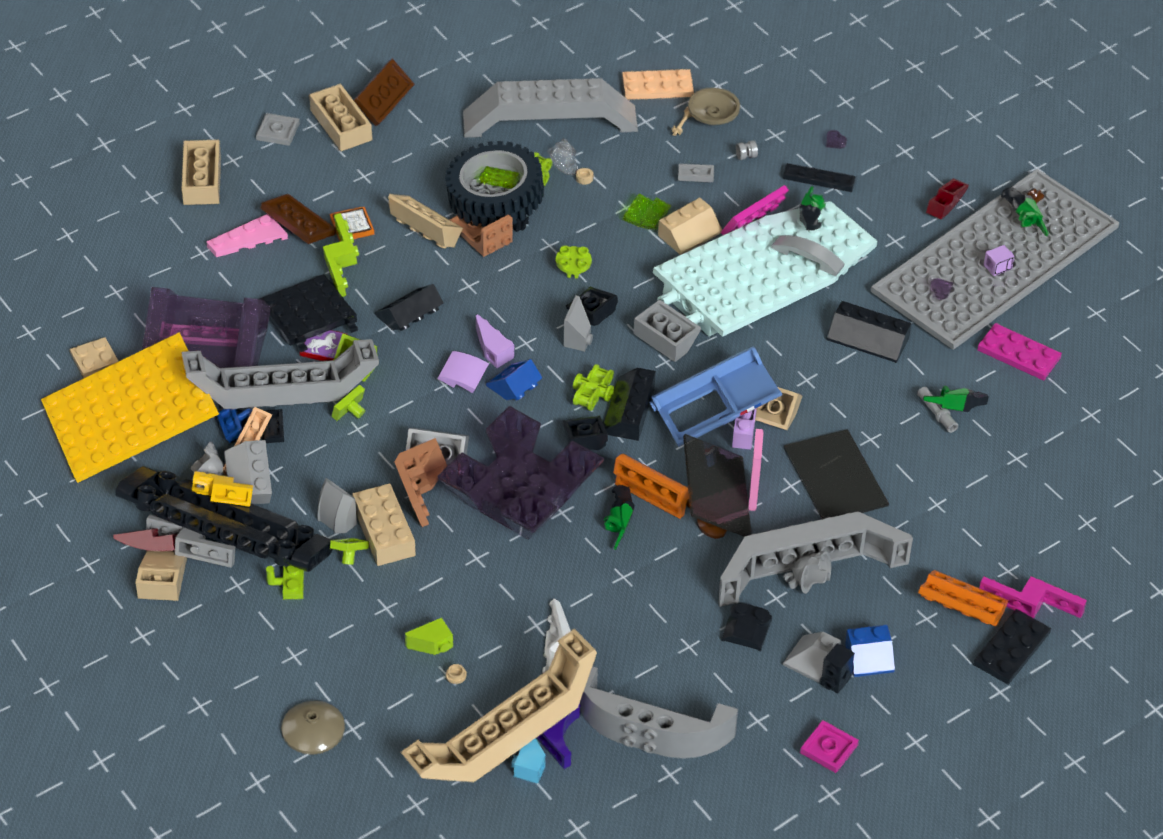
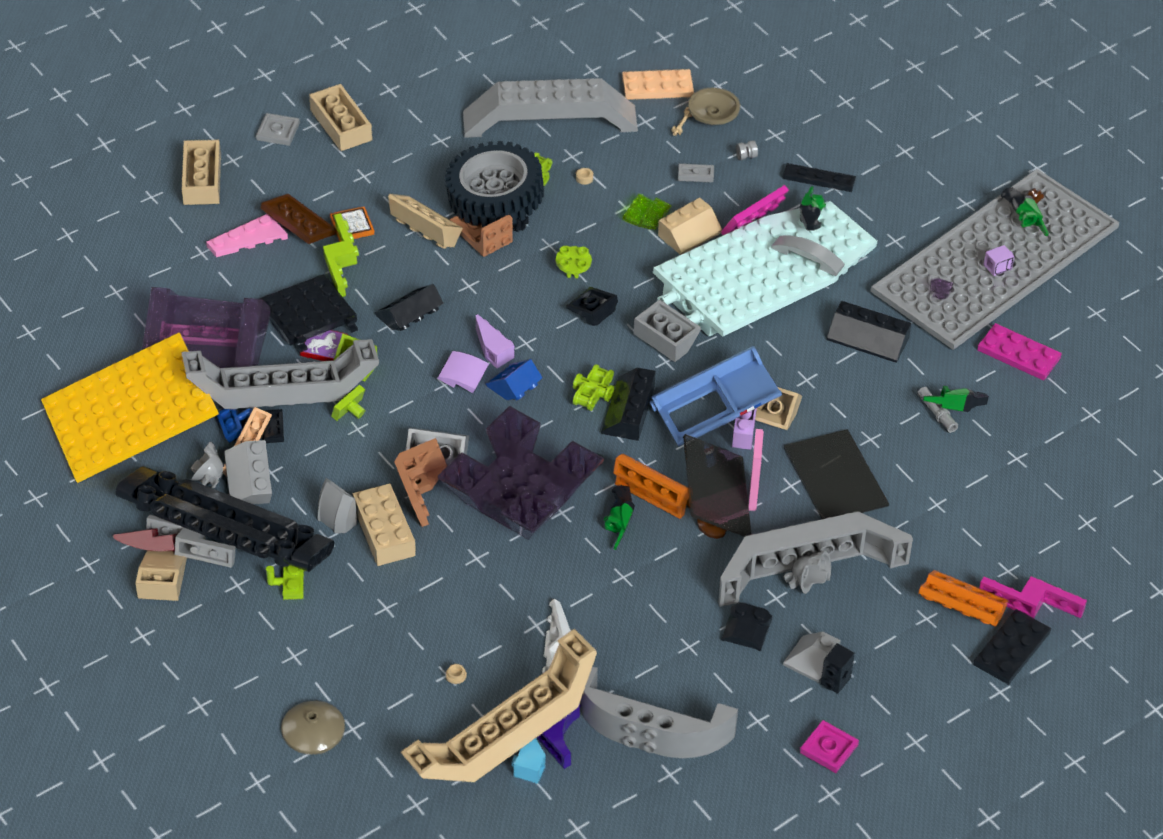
(93, 356): tan plate -> none
(222, 488): yellow plate -> none
(349, 547): lime tile -> none
(383, 92): reddish brown plate -> none
(430, 638): lime slope -> none
(499, 177): clear neon green tile -> none
(564, 157): clear piece -> none
(577, 327): light grey slope -> none
(586, 432): black slope -> none
(836, 140): clear purple tile -> none
(872, 650): slope -> none
(946, 198): dark red slope -> none

